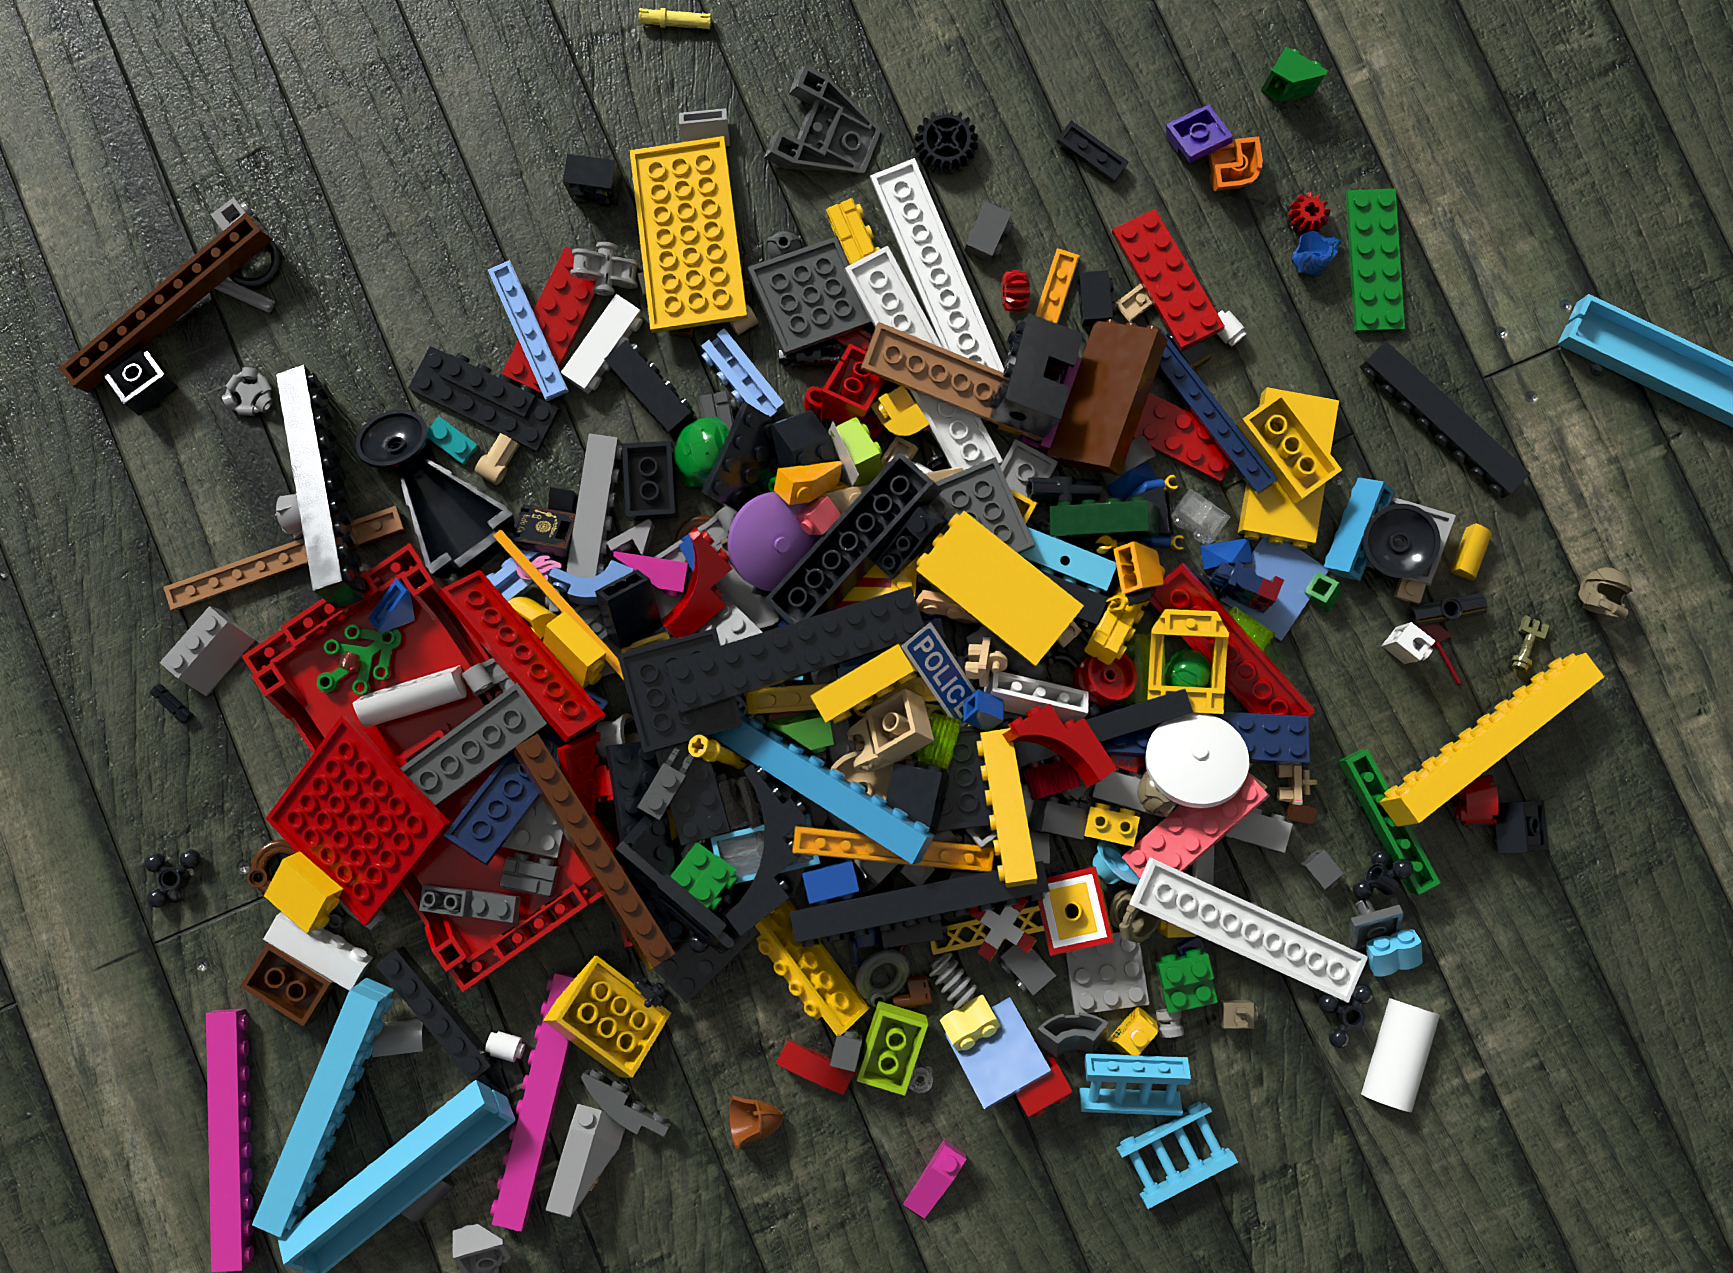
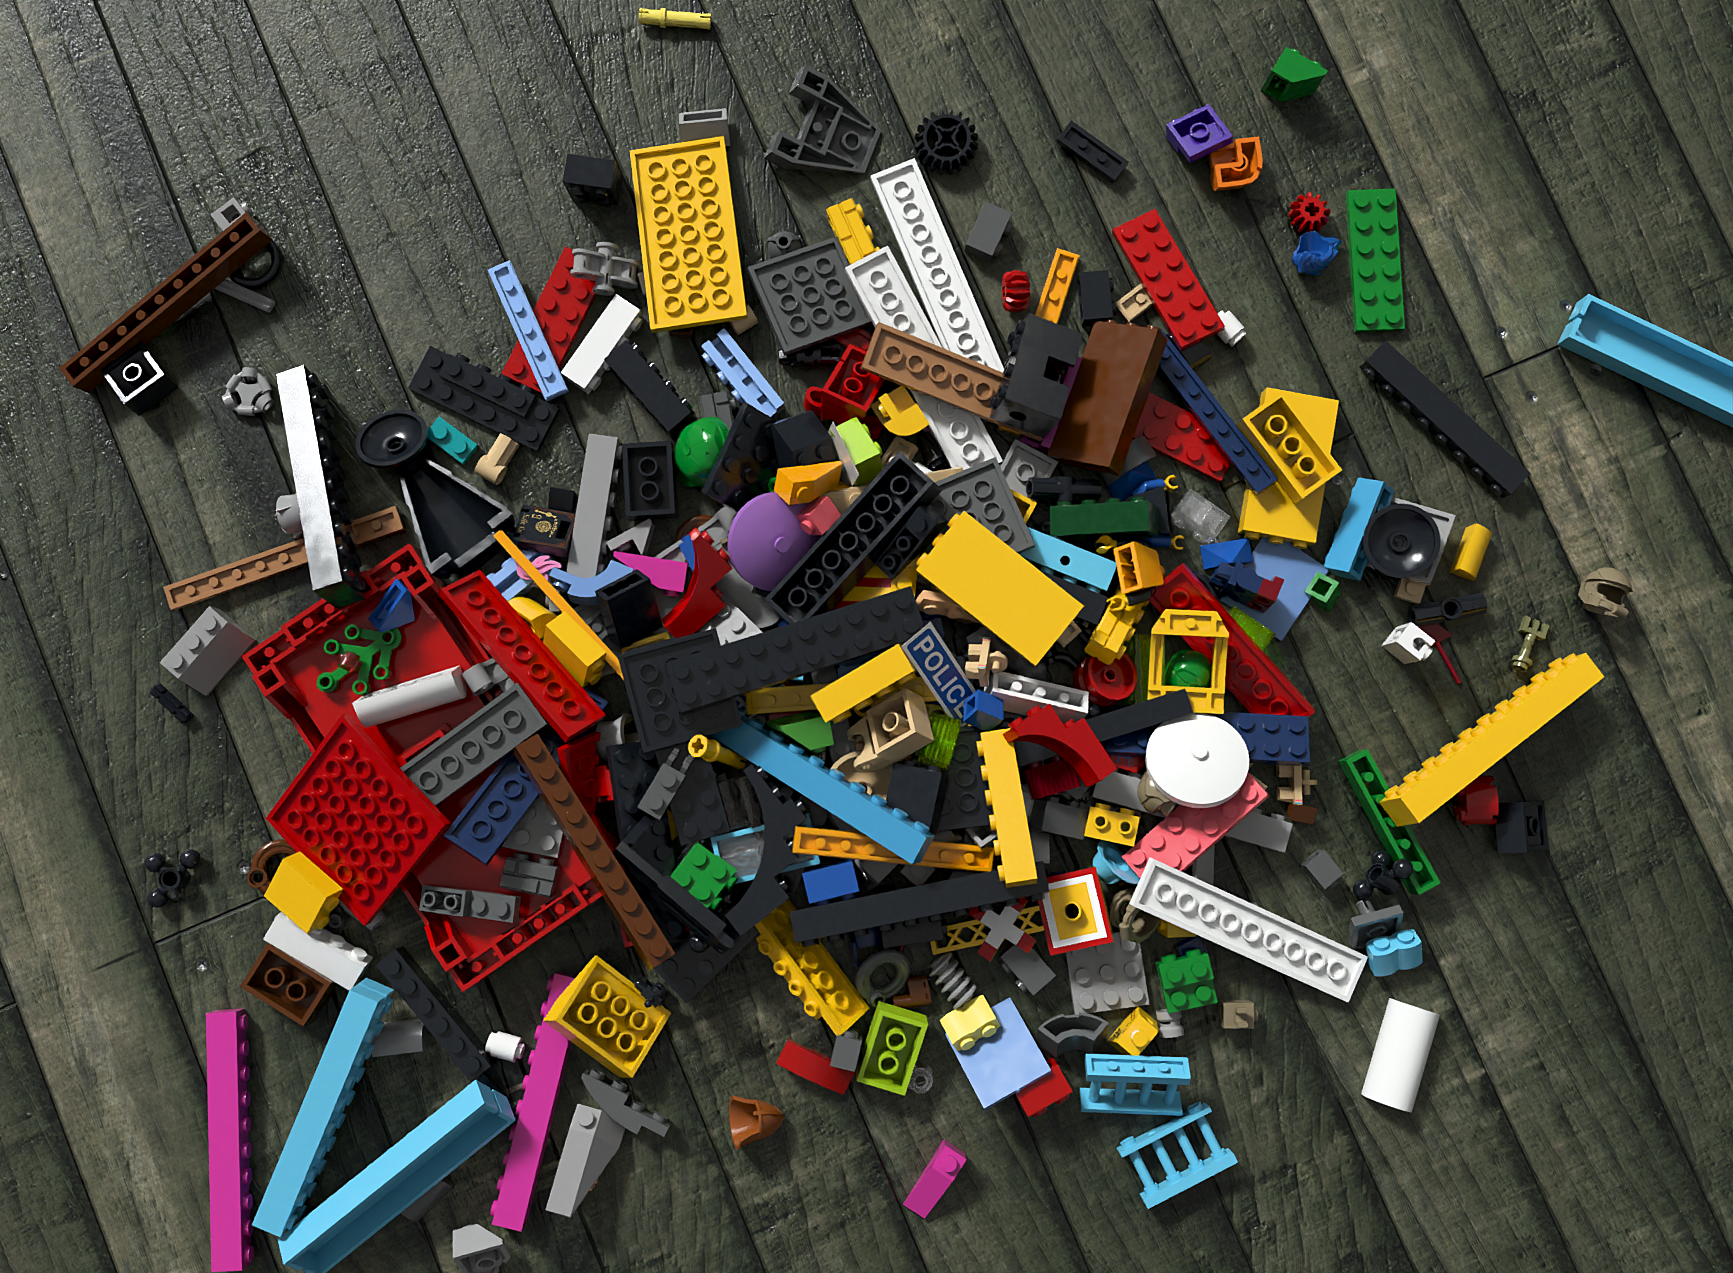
(1329, 1004): black piece -> none

